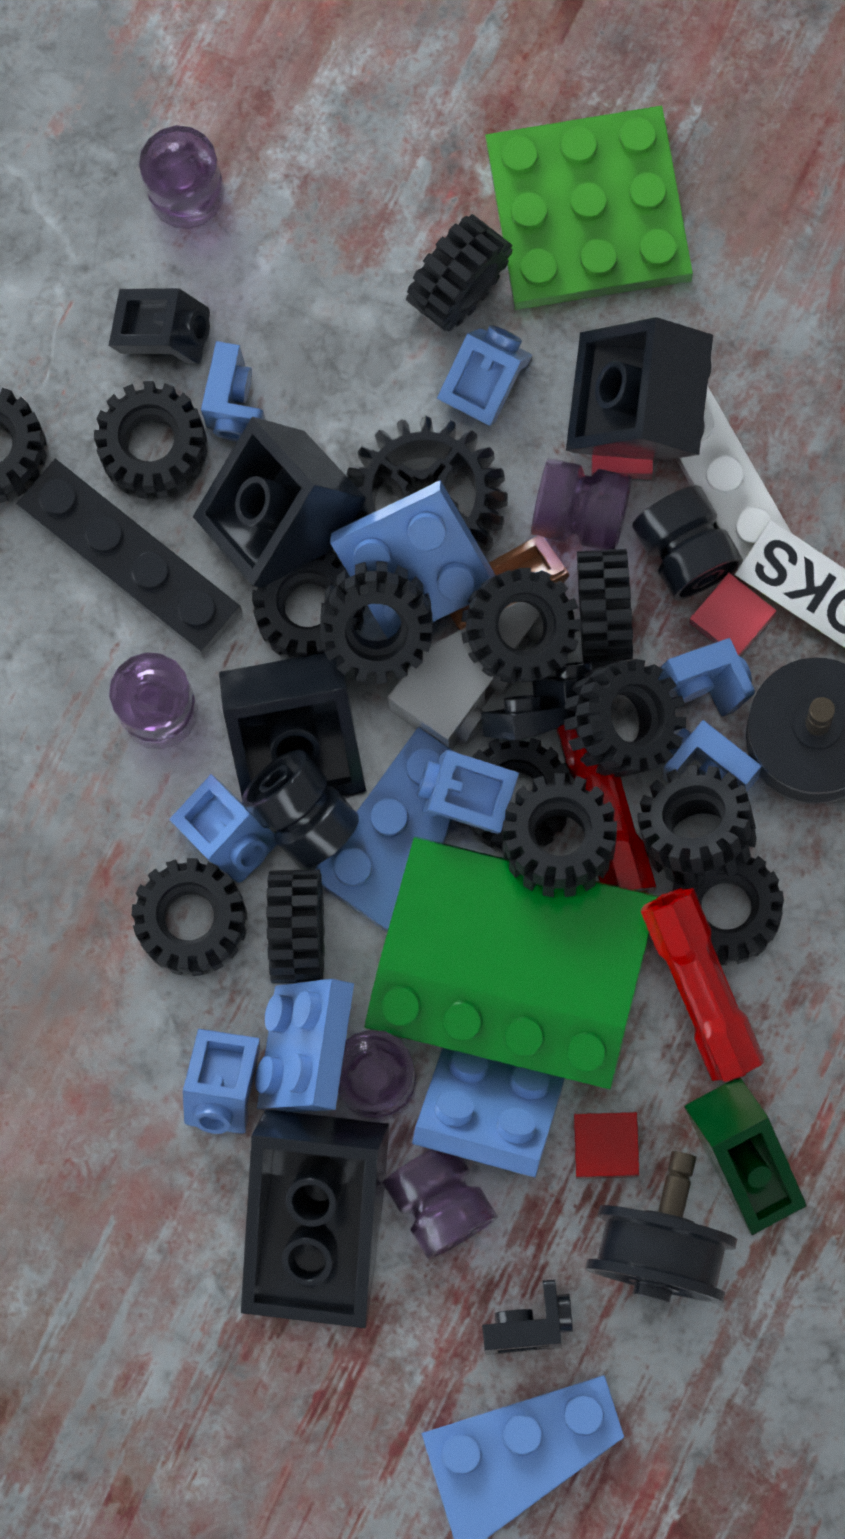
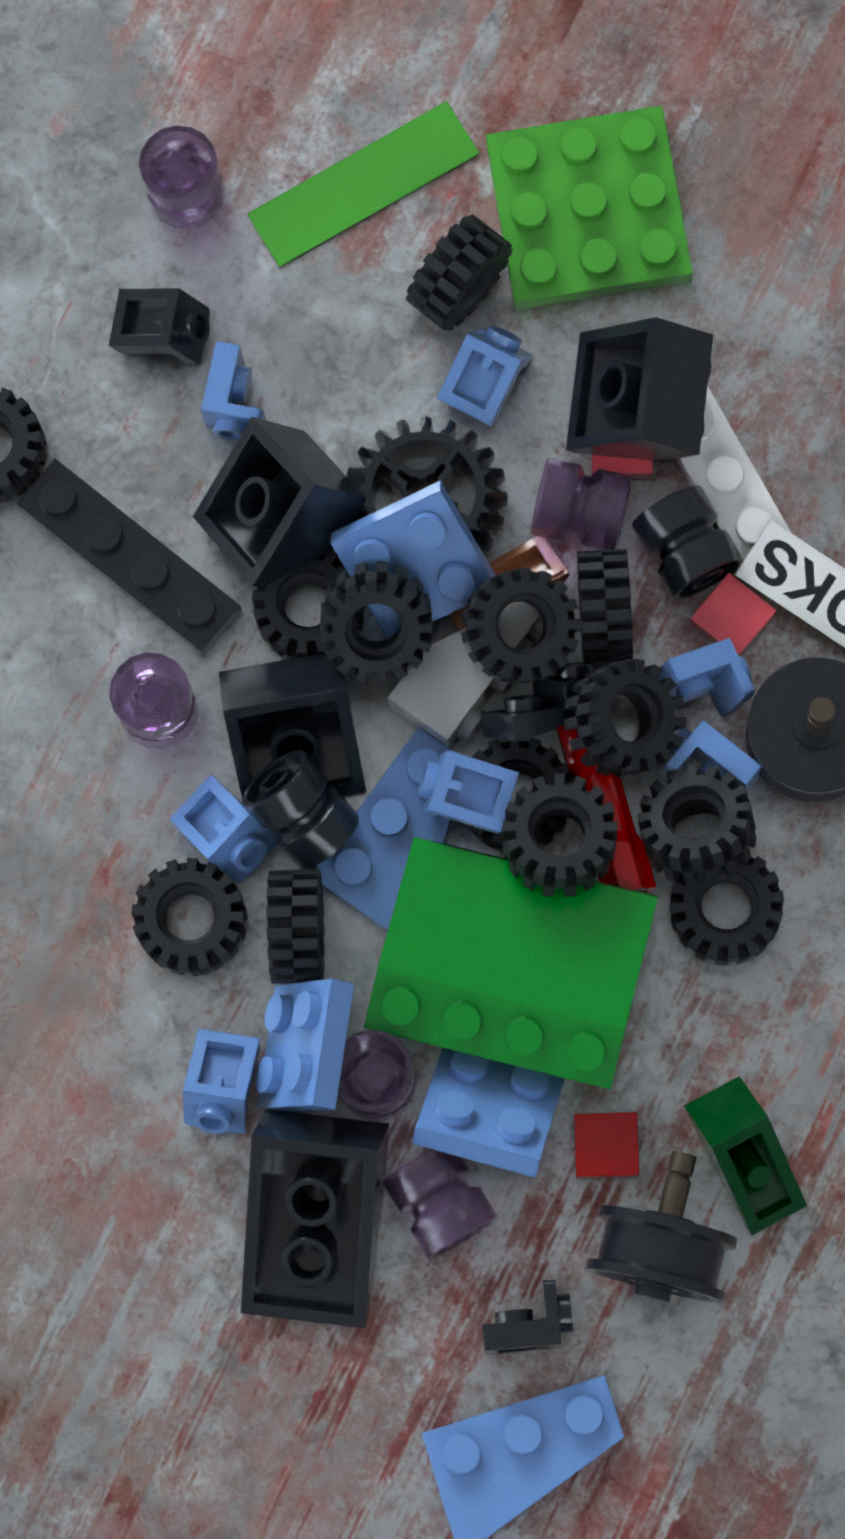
(146, 405): black tyre -> none
(363, 183): none -> bright green sticker
(719, 1025): red axle -> none

